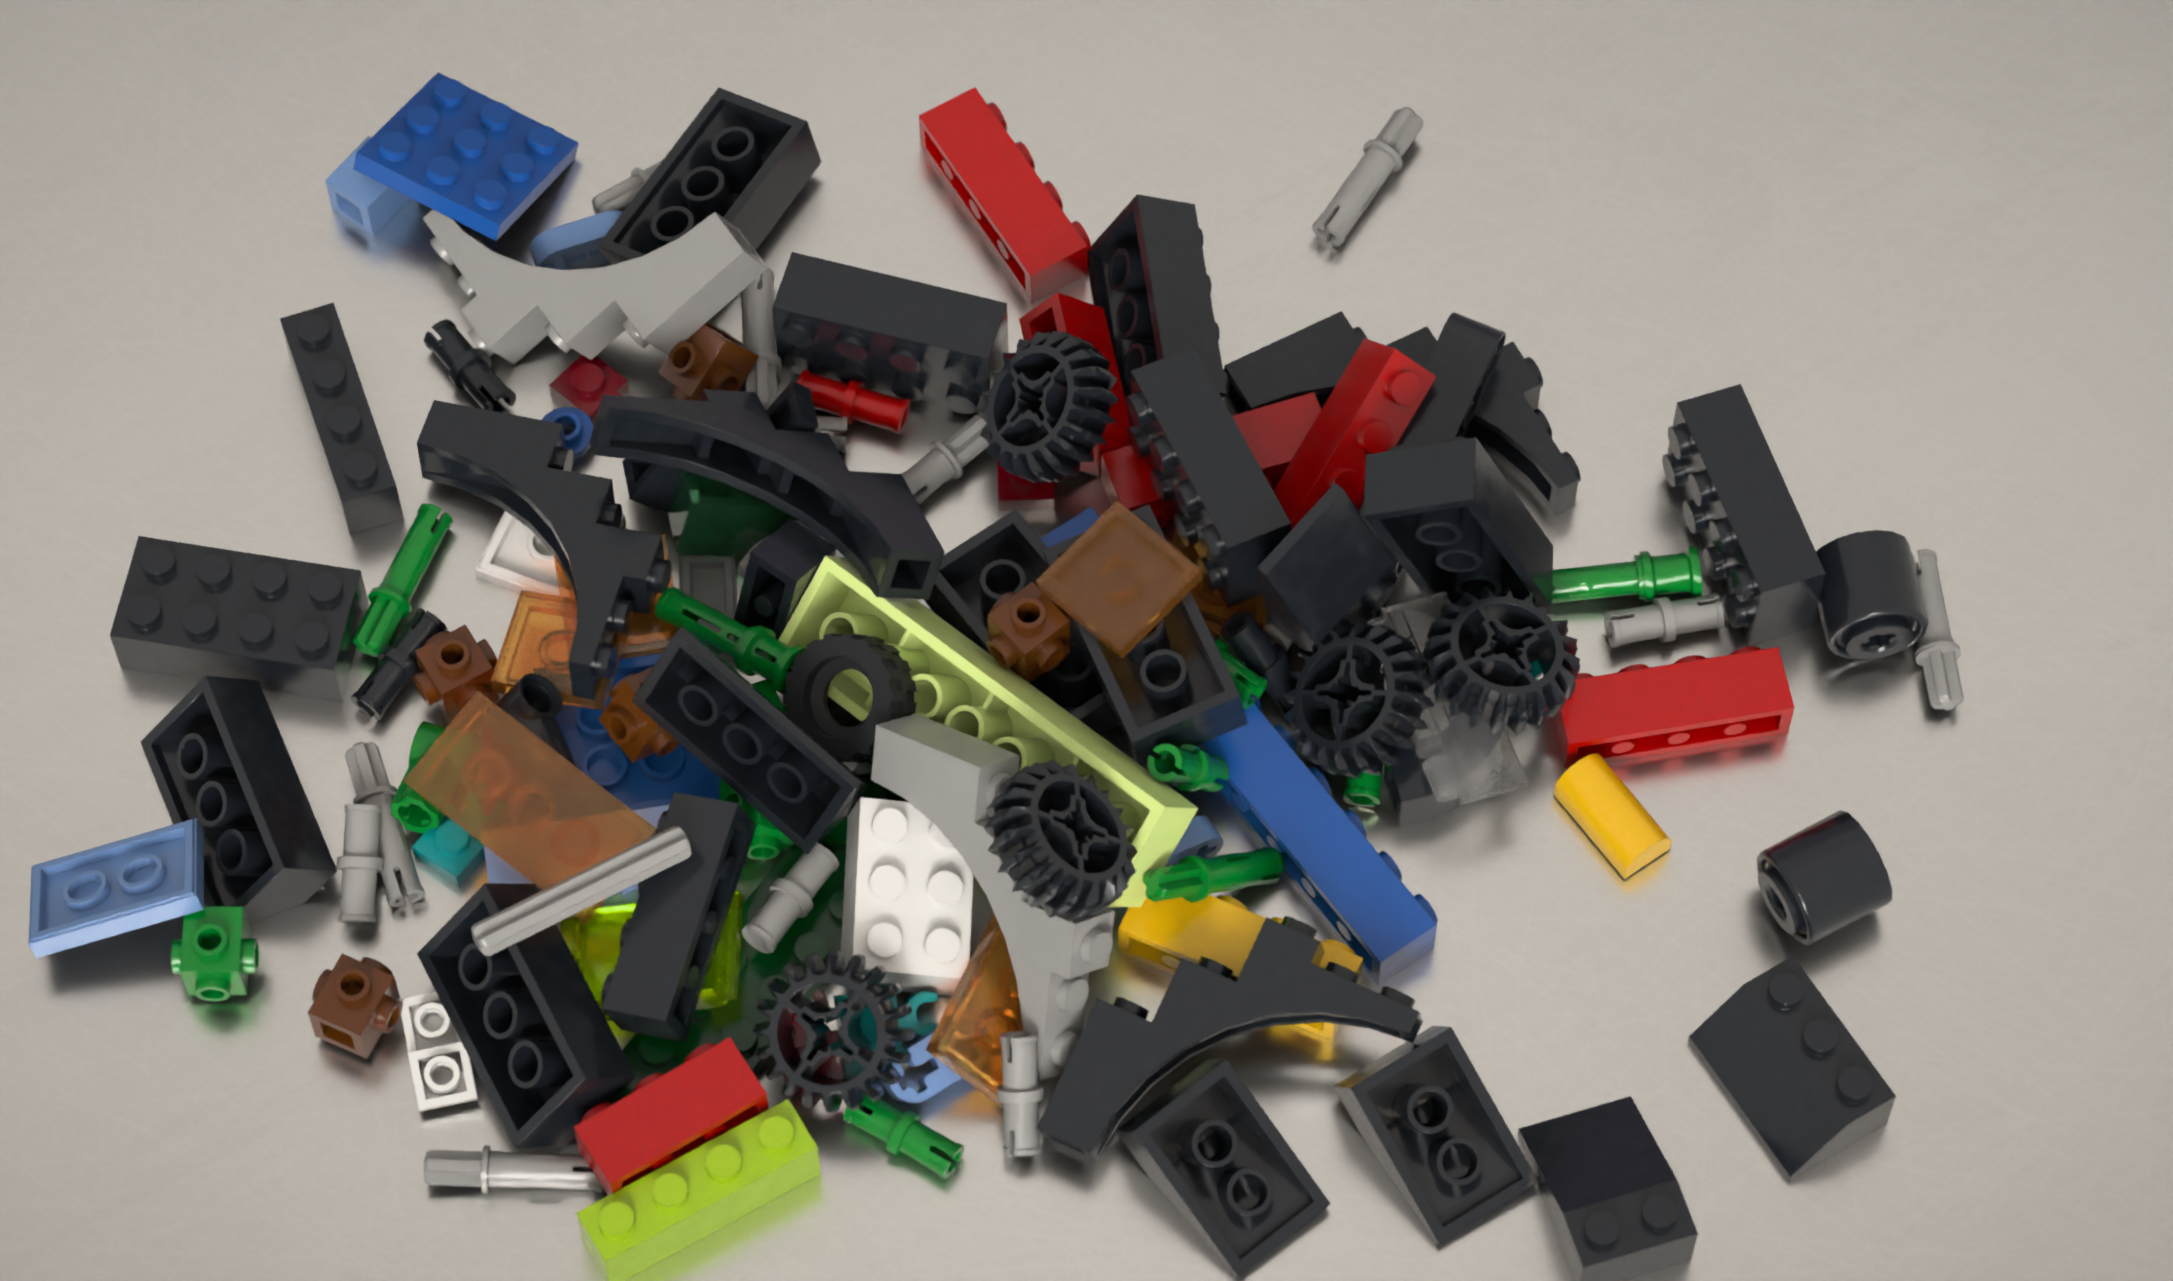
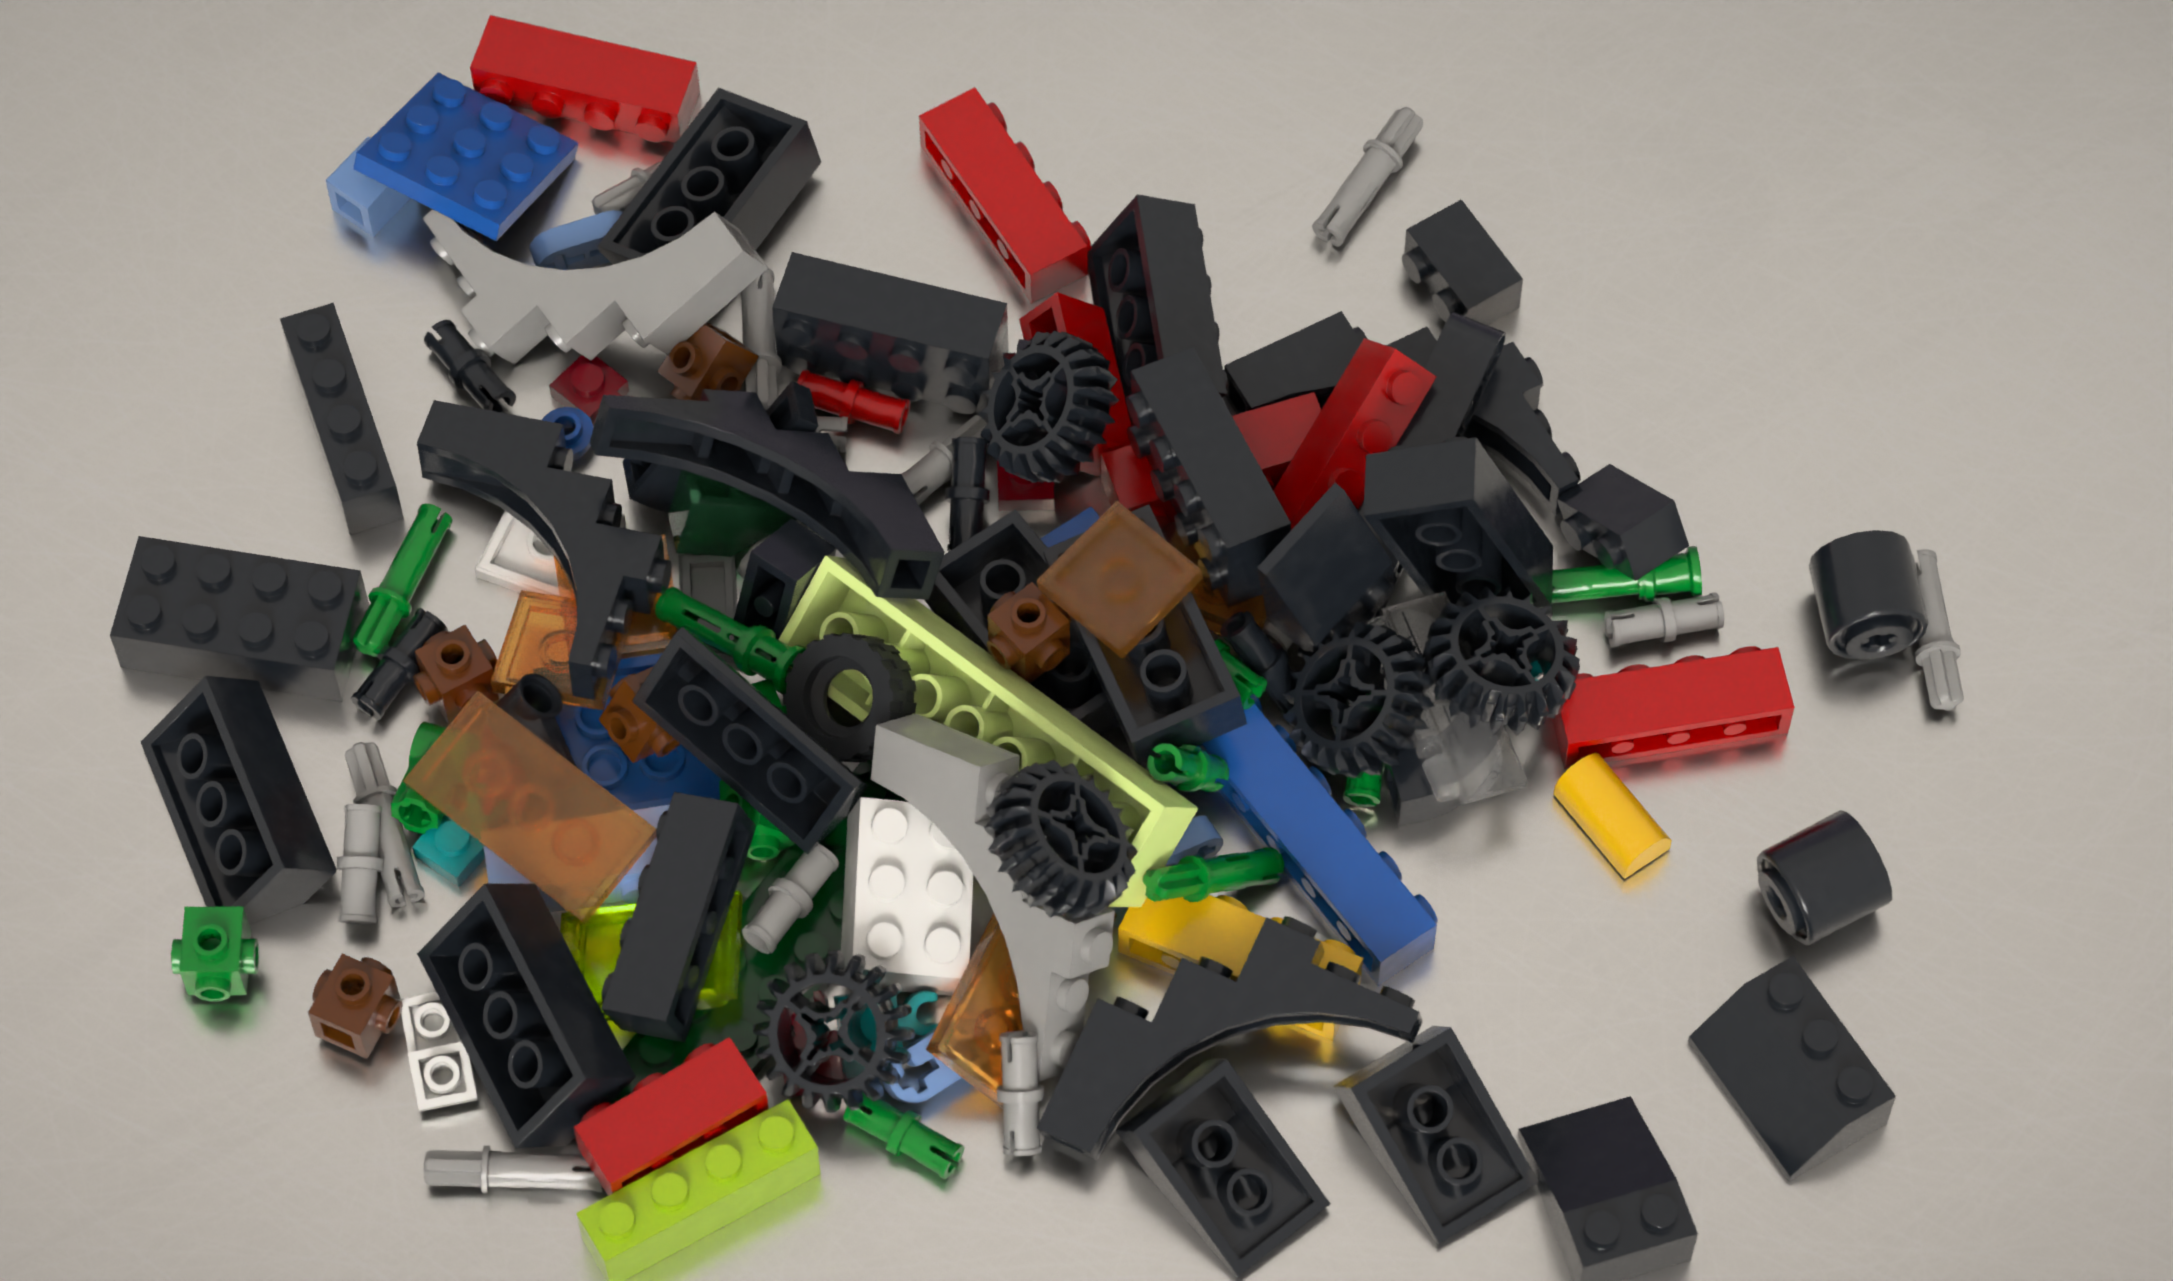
(116, 888): medium blue tile -> none
(581, 891): light grey axle -> none
(585, 79): none -> red brick
(967, 489): none -> black pin
(1461, 266): none -> black brick
(1622, 522): none -> black brick
(1743, 516): black brick -> none

